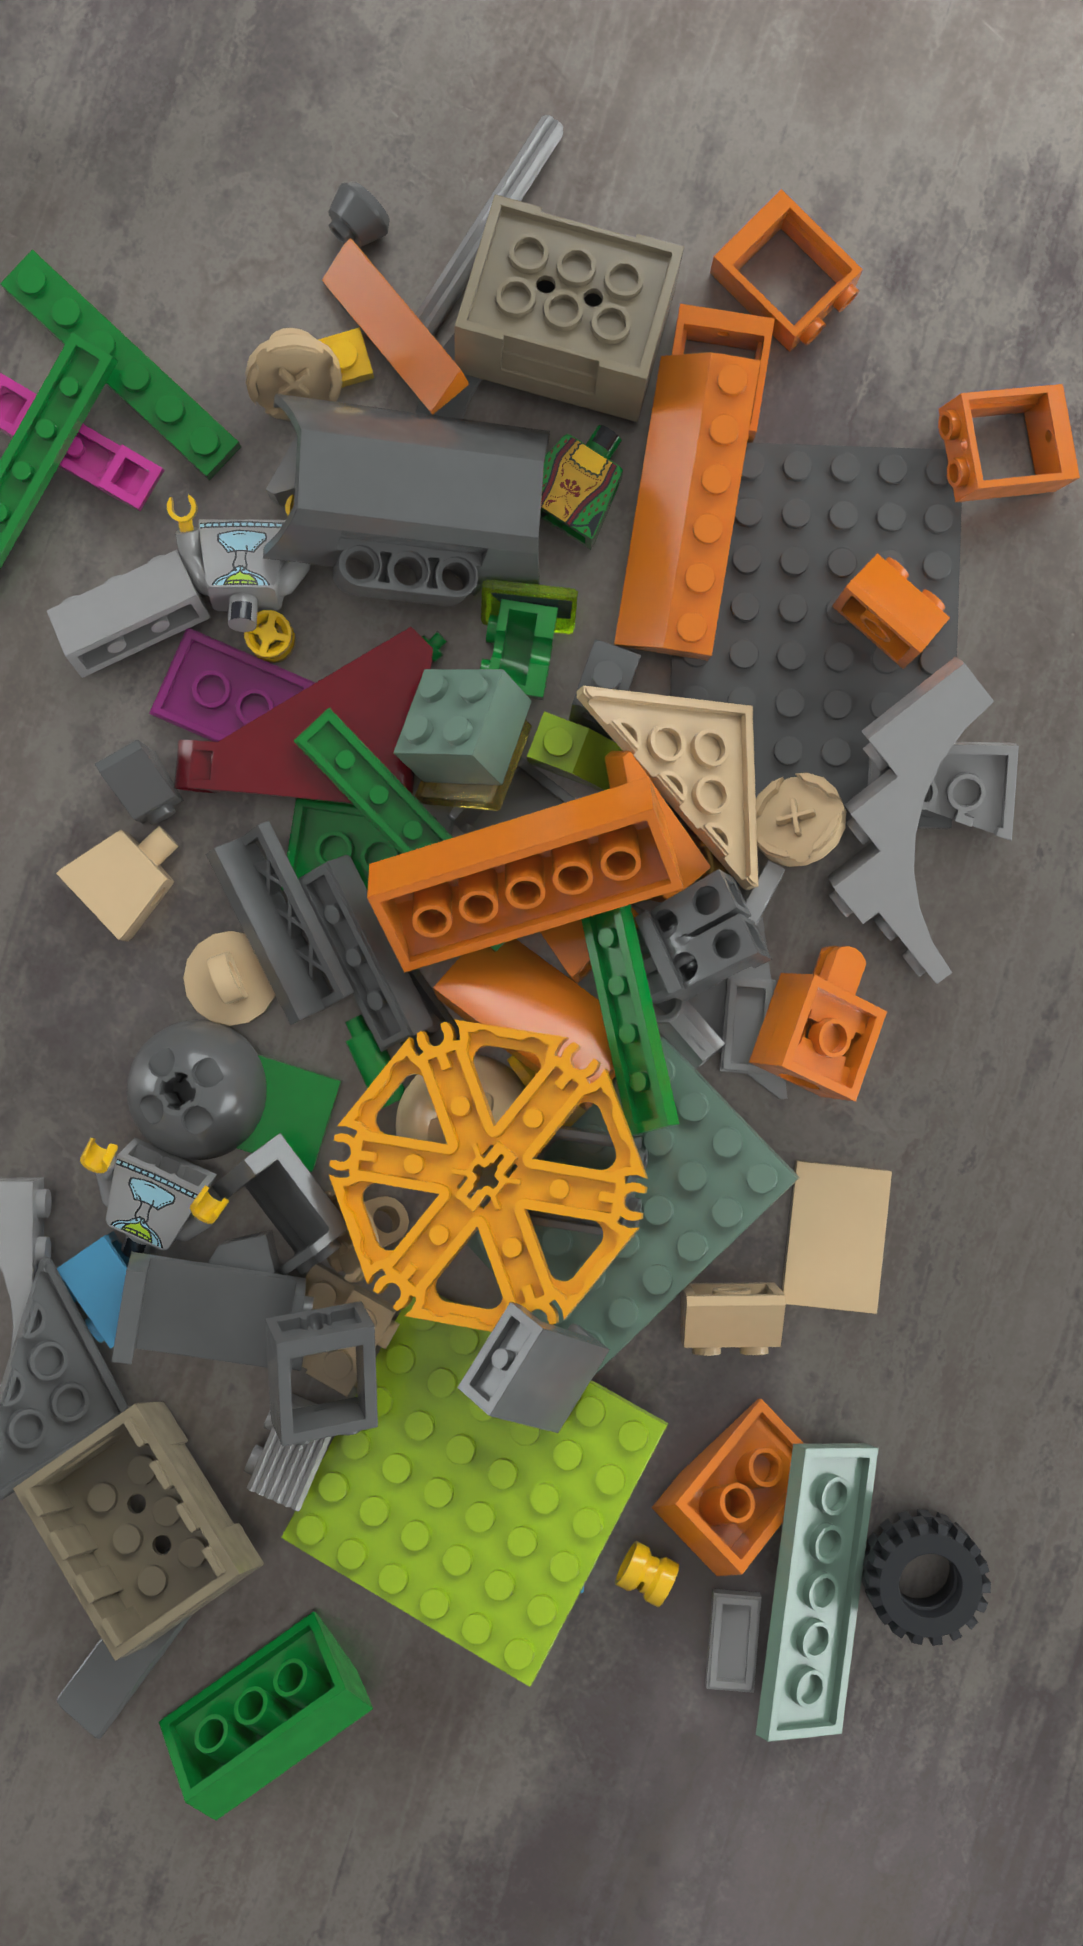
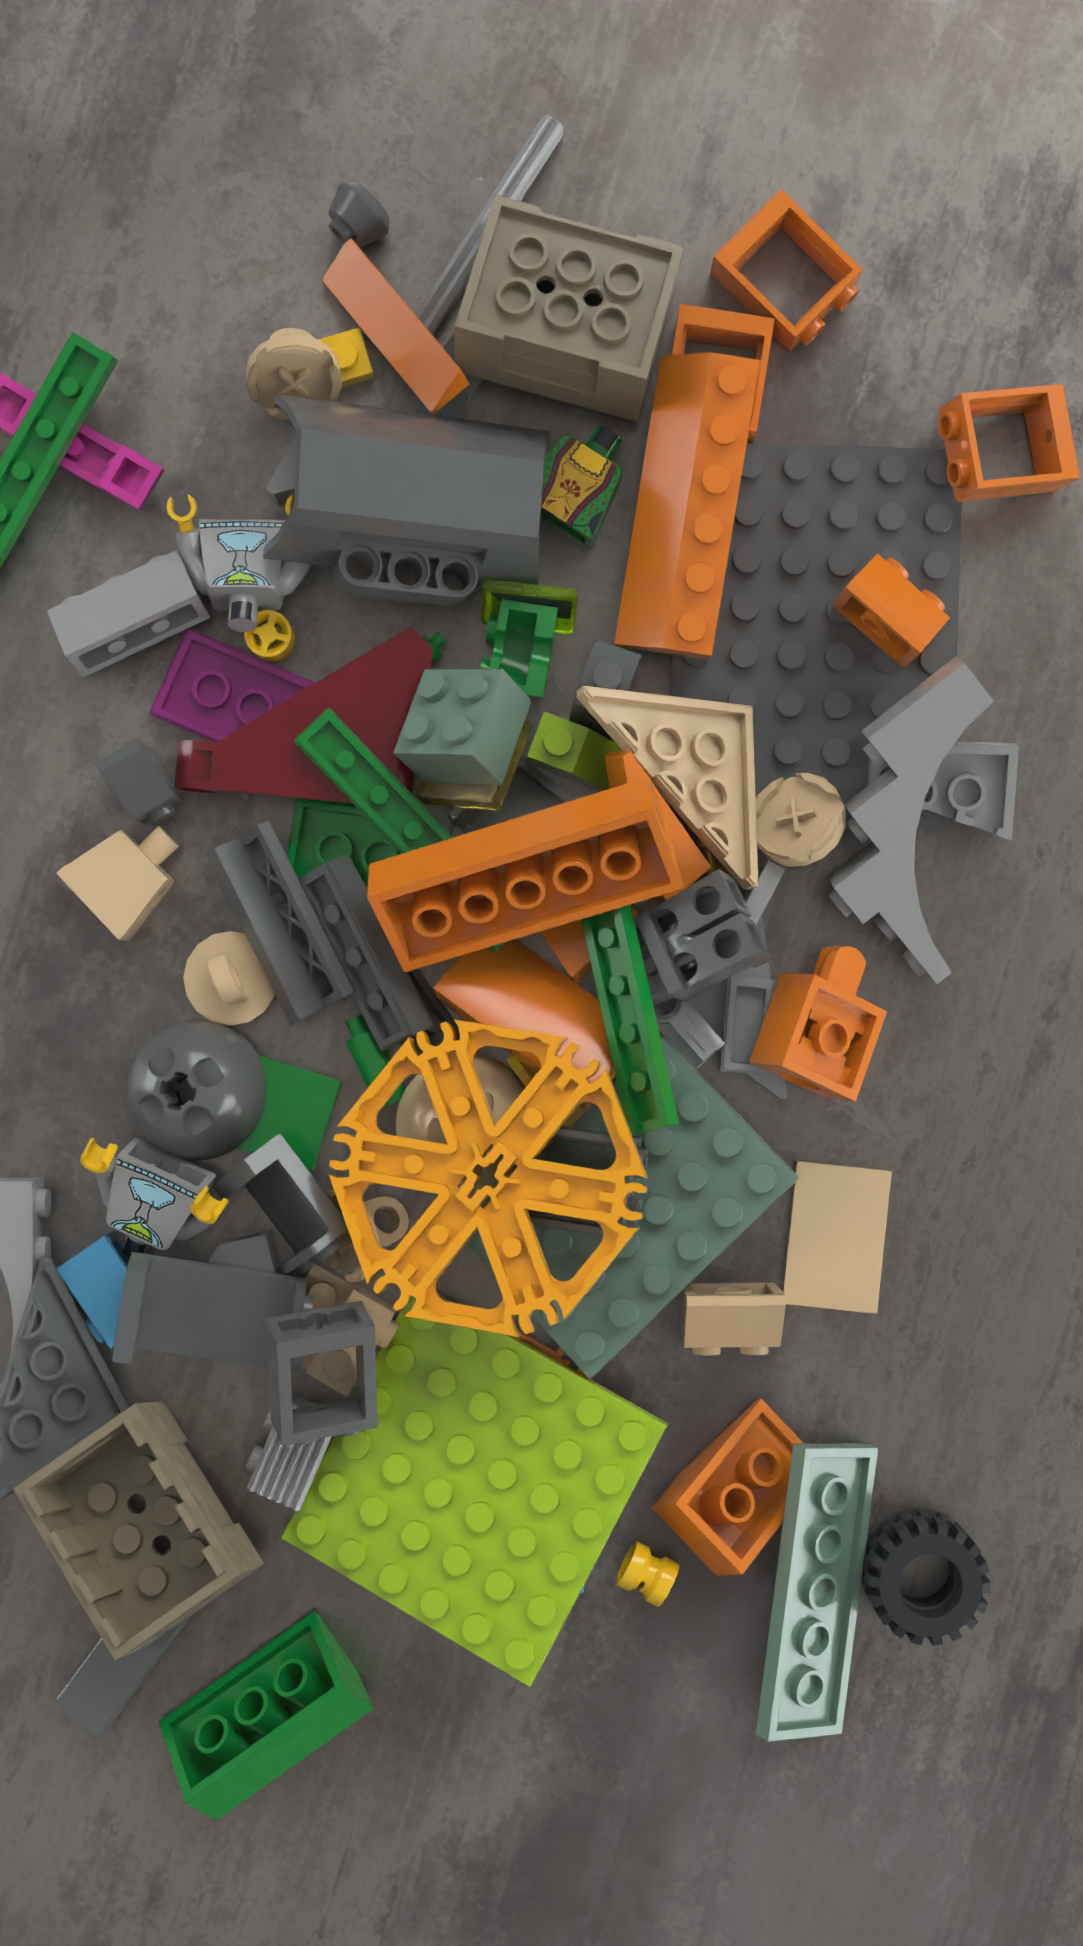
(135, 376): green plate -> none
(532, 1370): dark grey panel -> none
(733, 1640): light grey tile -> none

